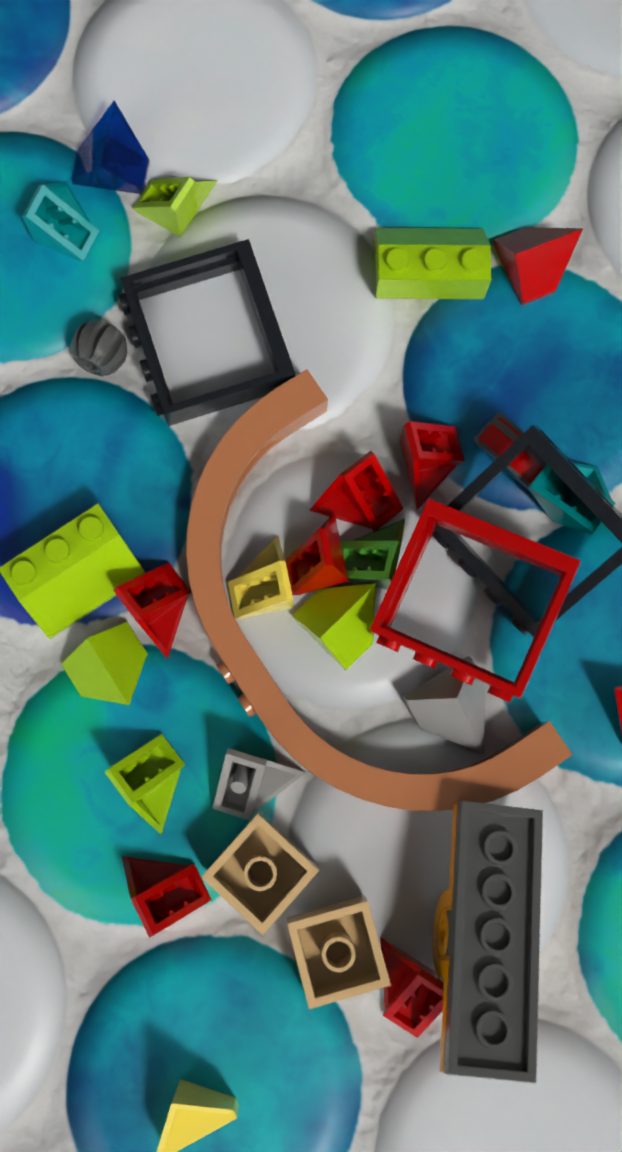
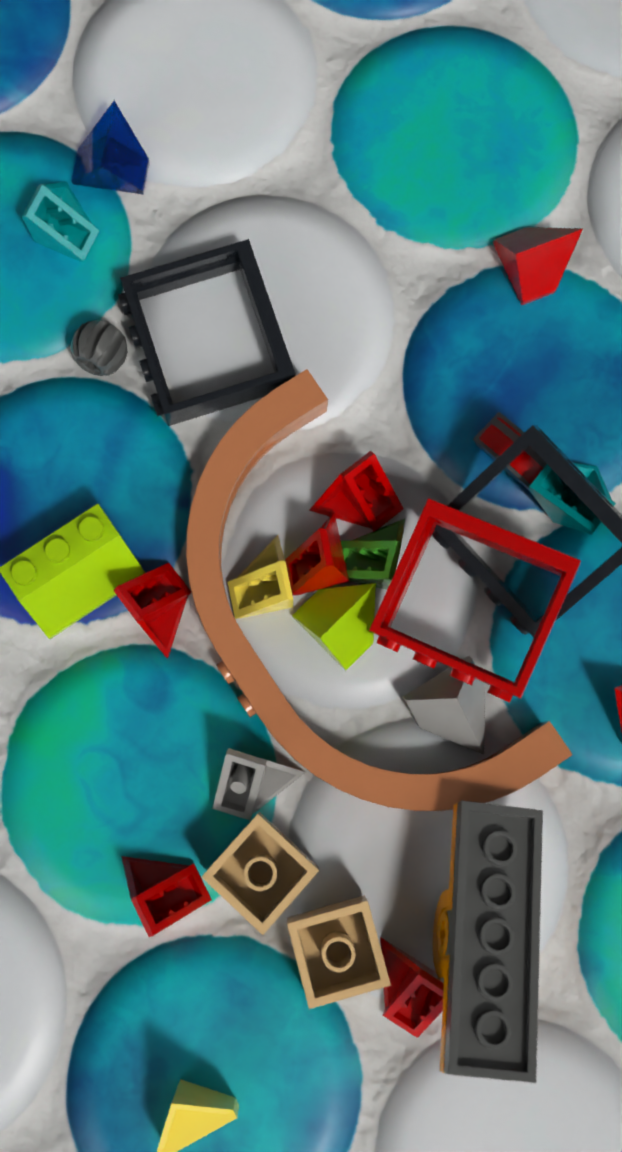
(107, 665): lime slope -> none
(148, 780): lime slope -> none
(173, 201): lime slope -> none
(429, 456): red slope -> none
(431, 263): lime slope -> none

